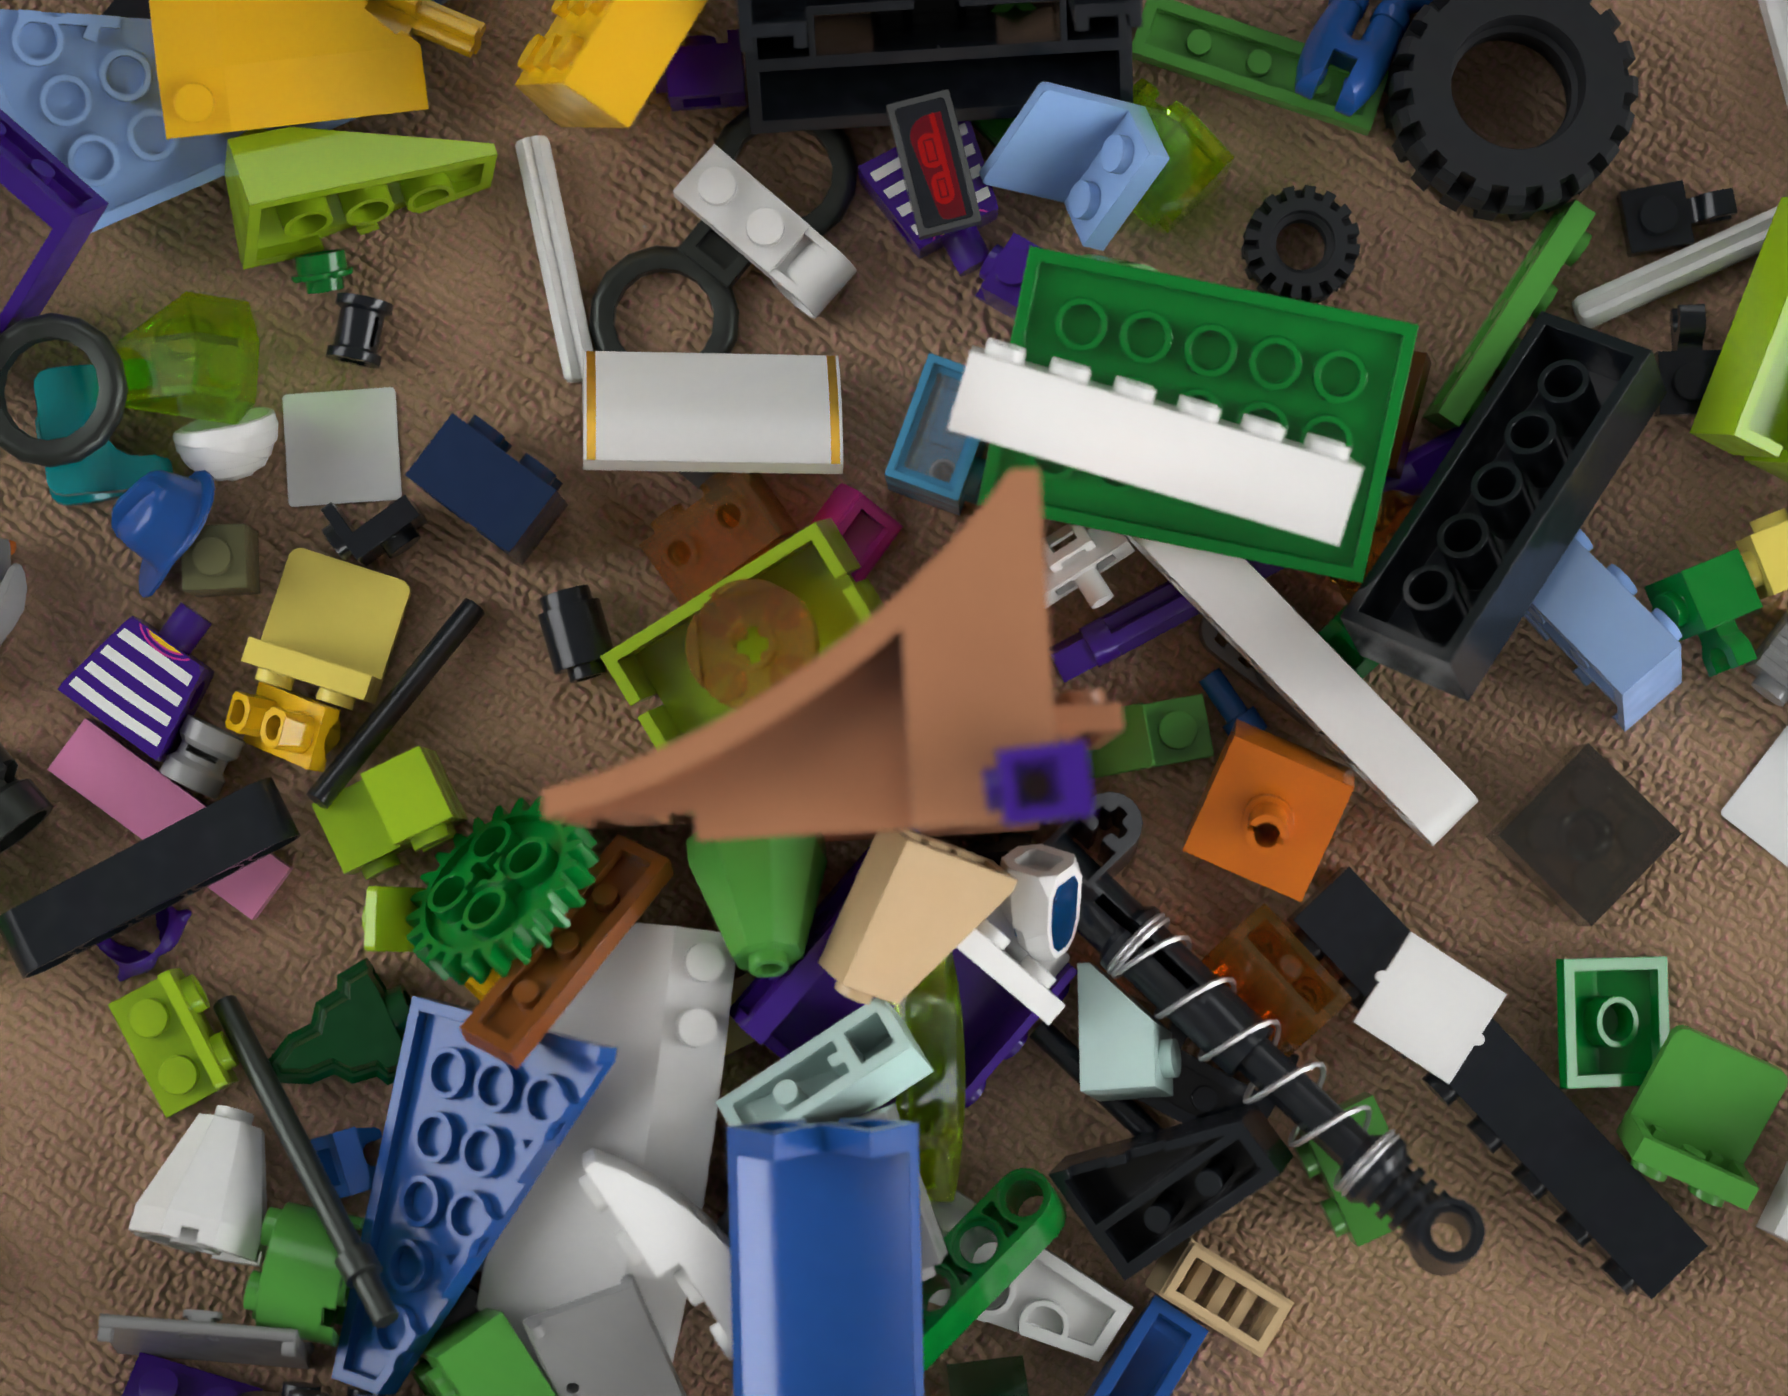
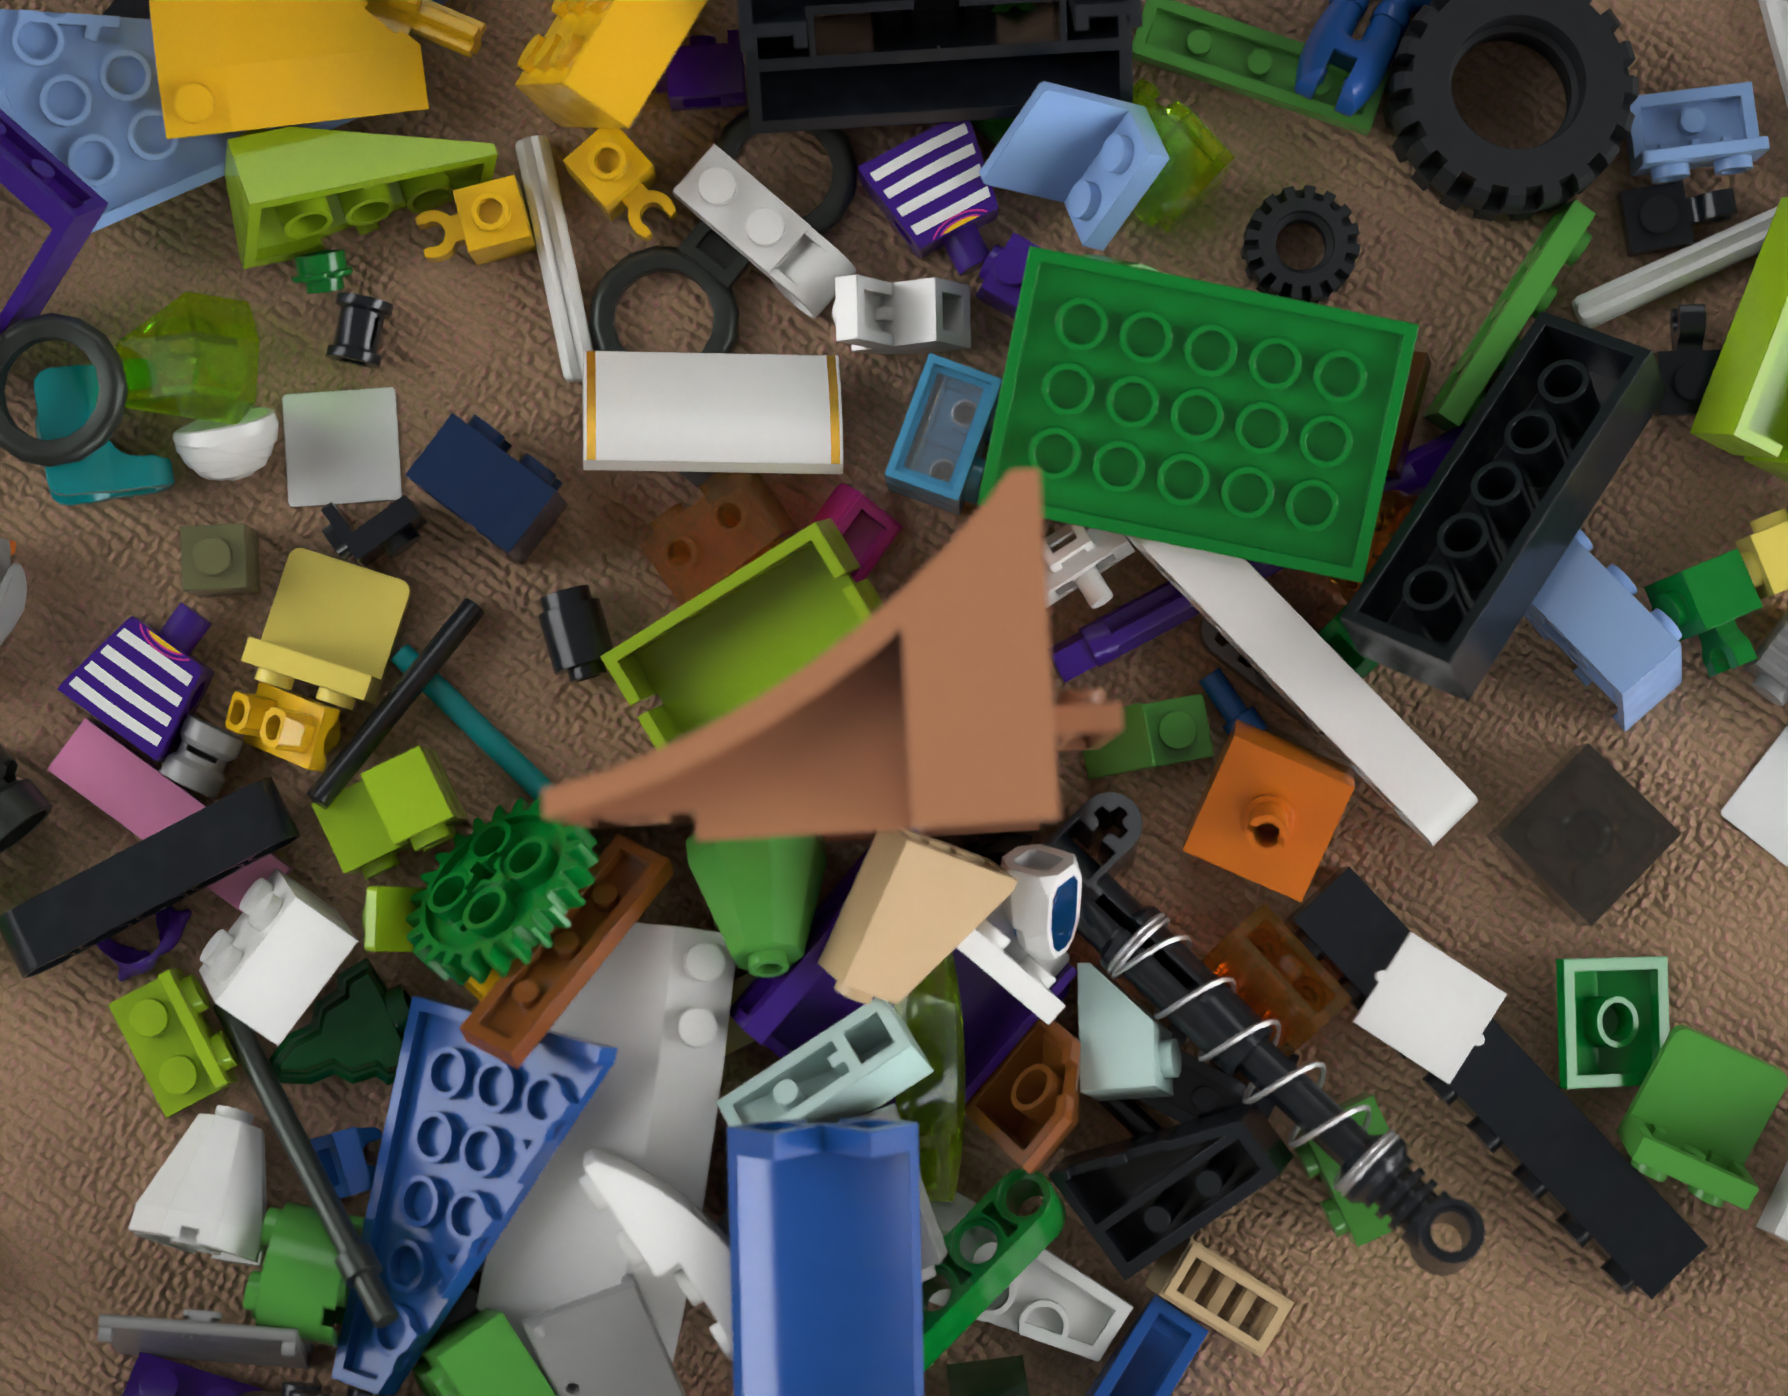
(162, 520): blue piece -> none
(275, 955): none -> white brick
(478, 728): none -> teal bar
(489, 222): none -> yellow brick
(618, 178): none -> yellow brick
(726, 620): clear orange plate -> none
(902, 316): none -> white brick
(934, 164): slope -> none
(1032, 1096): none -> dark orange slope
(1067, 773): dark purple brick -> none
(1156, 444): white brick -> none
(1695, 131): none -> light blue bracket

